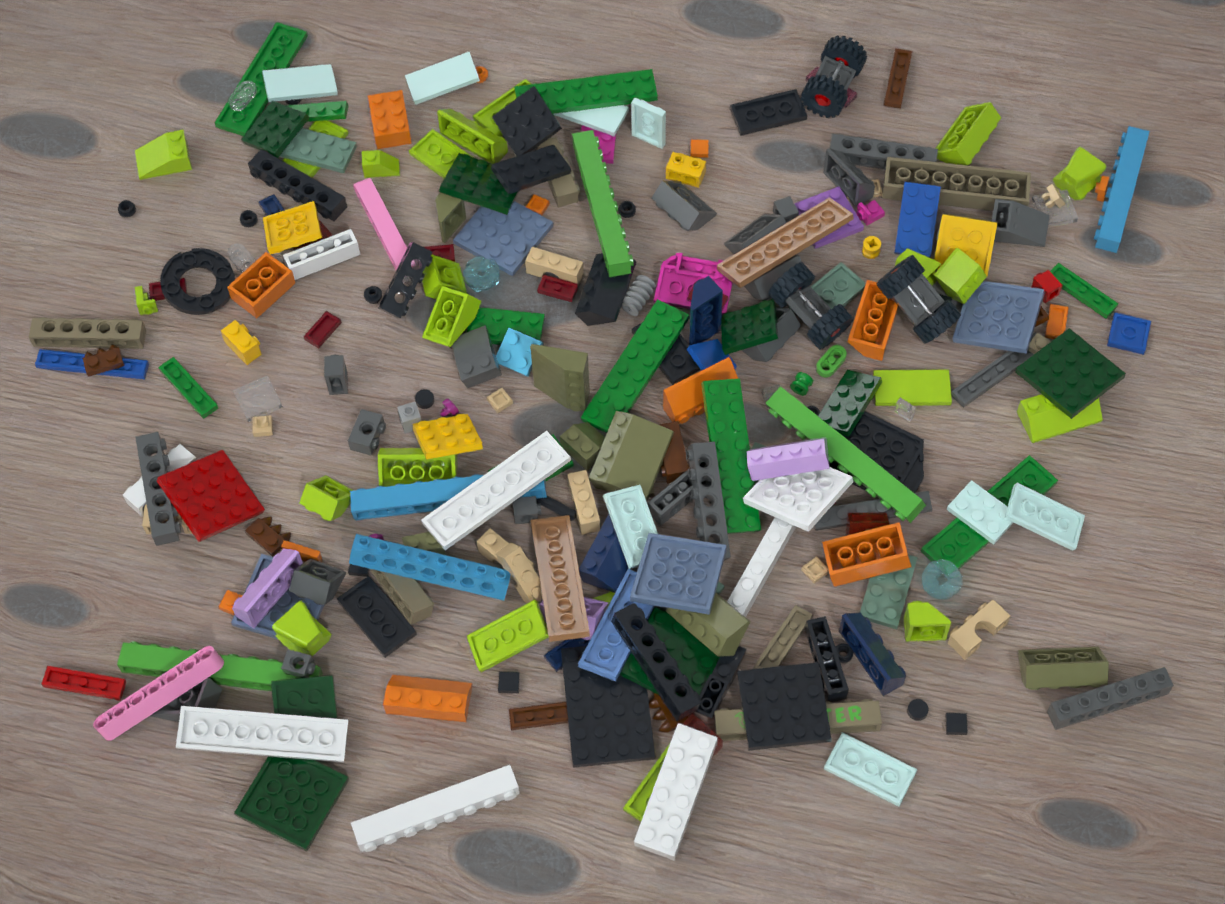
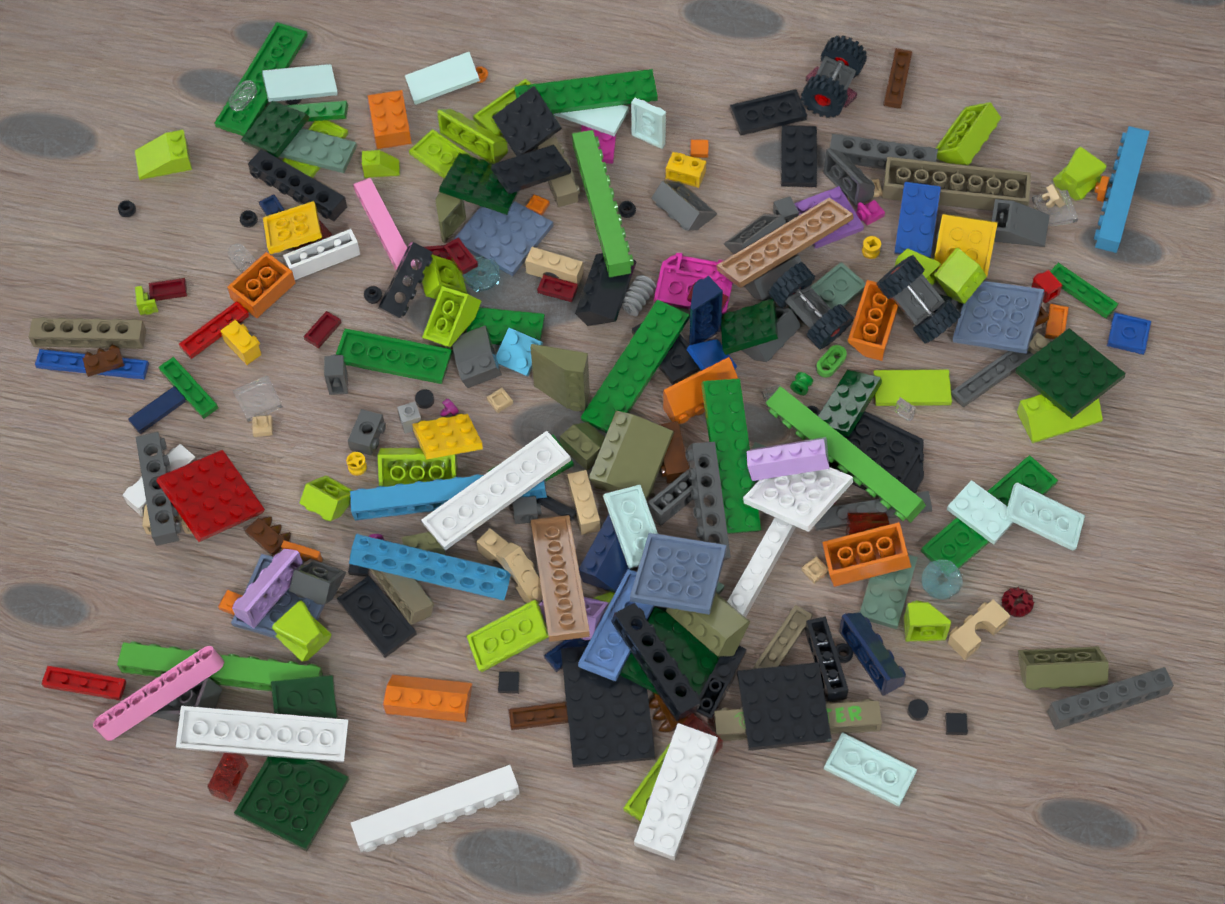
(156, 410): none -> dark blue tile
(191, 259): black plate -> none
(212, 330): none -> red plate
(227, 776): none -> clear red brick
(292, 658): dark grey brick -> none
(356, 458): none -> yellow wheel
(394, 356): none -> green plate
(460, 256): none -> dark red plate
(798, 156): none -> black plate
(1021, 609): none -> dark red gear

